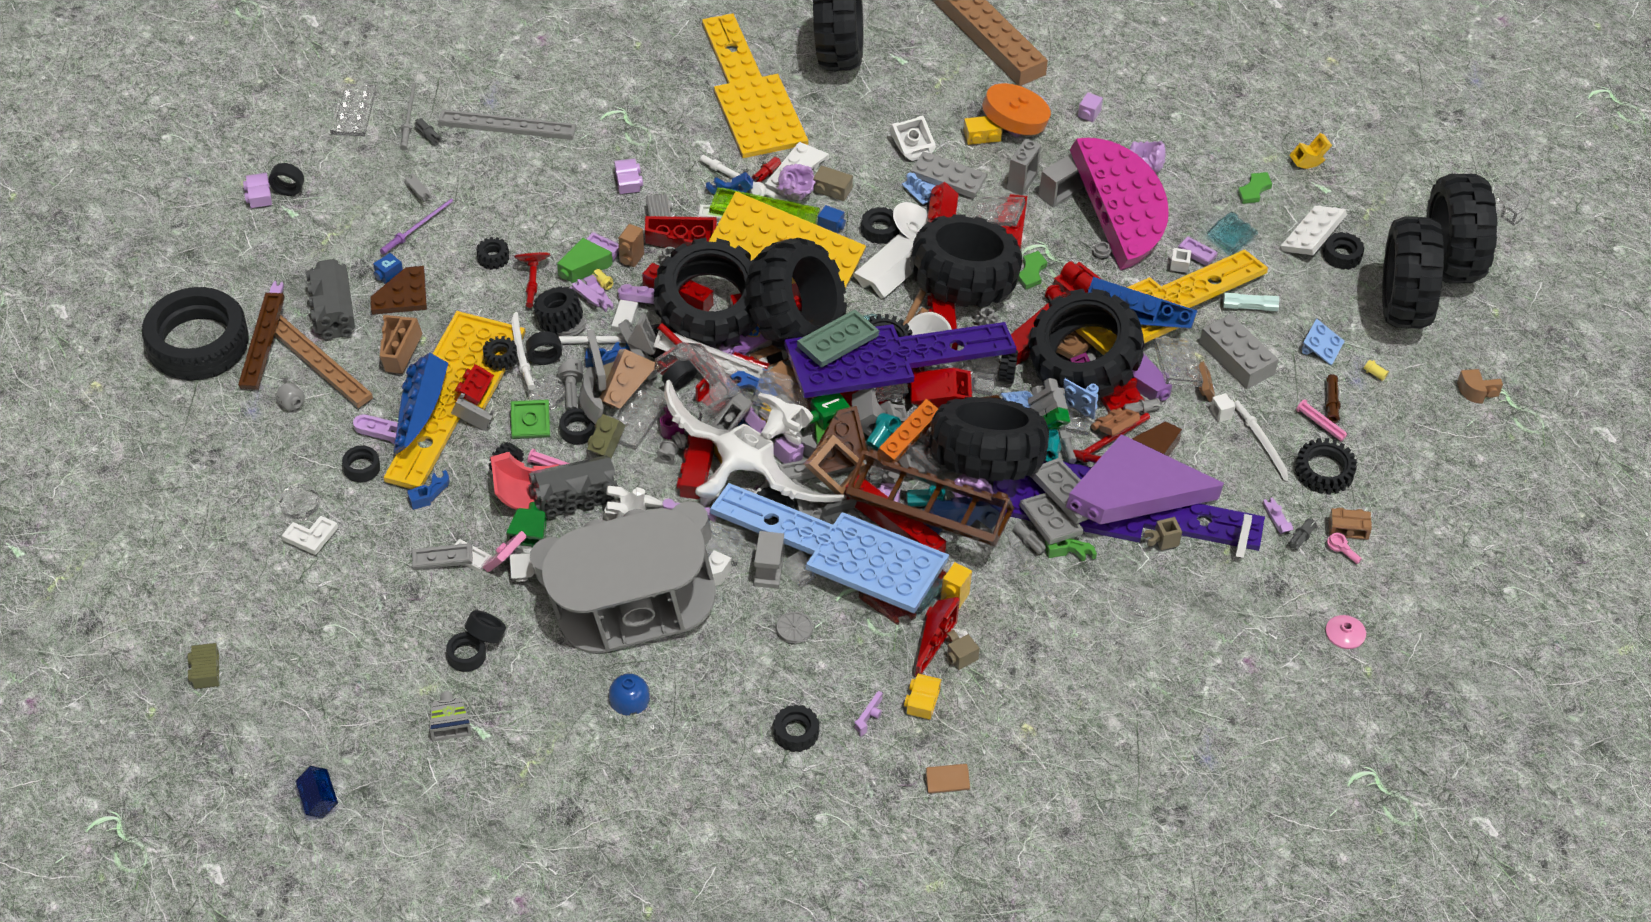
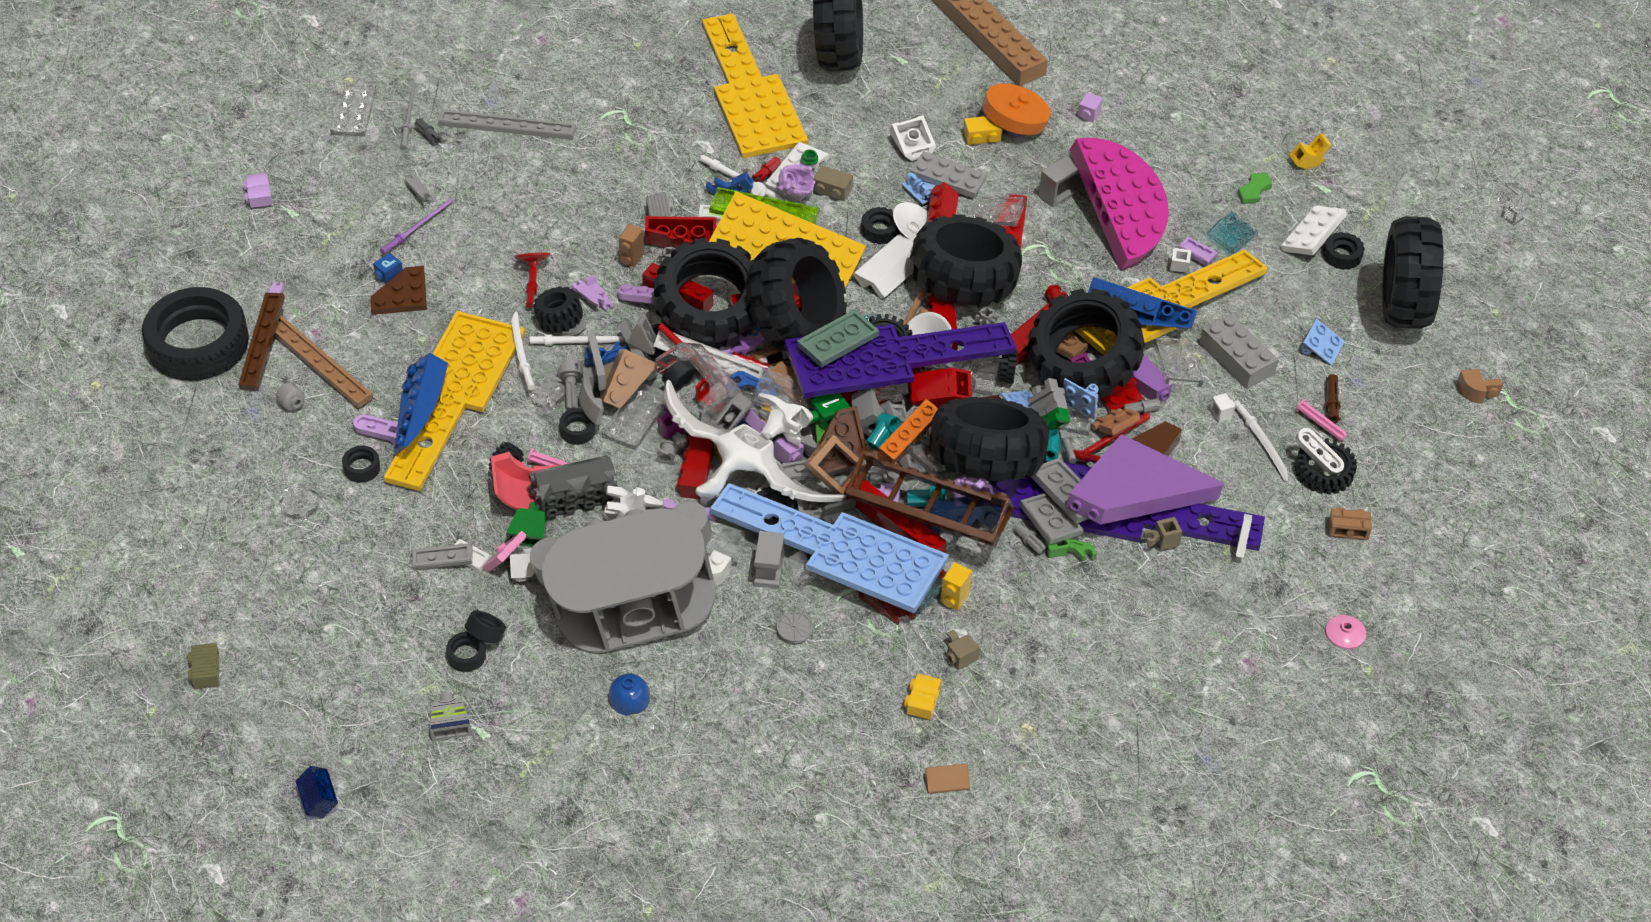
(282, 187): black tyre -> none
(310, 539): white plate -> none
(330, 299): dark grey brick -> none
(398, 342): medium nougat wedge -> none
(424, 495): blue piece -> none
(472, 413): light grey hinge -> none
(474, 385): red bracket -> none
(496, 260): black tyre -> none
(499, 345): black tyre -> none
(530, 419): bright green tile -> none
(544, 357): black tyre -> none
(583, 261): bright green slope -> none
(605, 243): lavender plate -> none
(605, 282): light yellow pin -> none
(606, 436): olive brick -> none
(625, 310): white tile -> none
(627, 176): lavender brick -> none
(796, 713): black tyre -> none
(809, 157): none -> green plate
(831, 219): blue brick -> none
(871, 710): lavender piece -> none
(940, 621): red wedge -> none
(1024, 167): light grey window -> none
(1033, 264): bright green tile -> none
(1074, 277): red plate -> none
(1102, 249): light grey plate -> none
(1152, 153): lavender hair -> none
(1207, 387): medium nougat plate -> none
(1264, 302): light aqua axle -> none
(1277, 516): lavender piece -> none
(1302, 533): dark grey axle -> none
(1327, 455): none -> white plate
(1338, 542): bright pink plate -> none
(1376, 370): light yellow pin -> none
(1468, 224): black tyre -> none

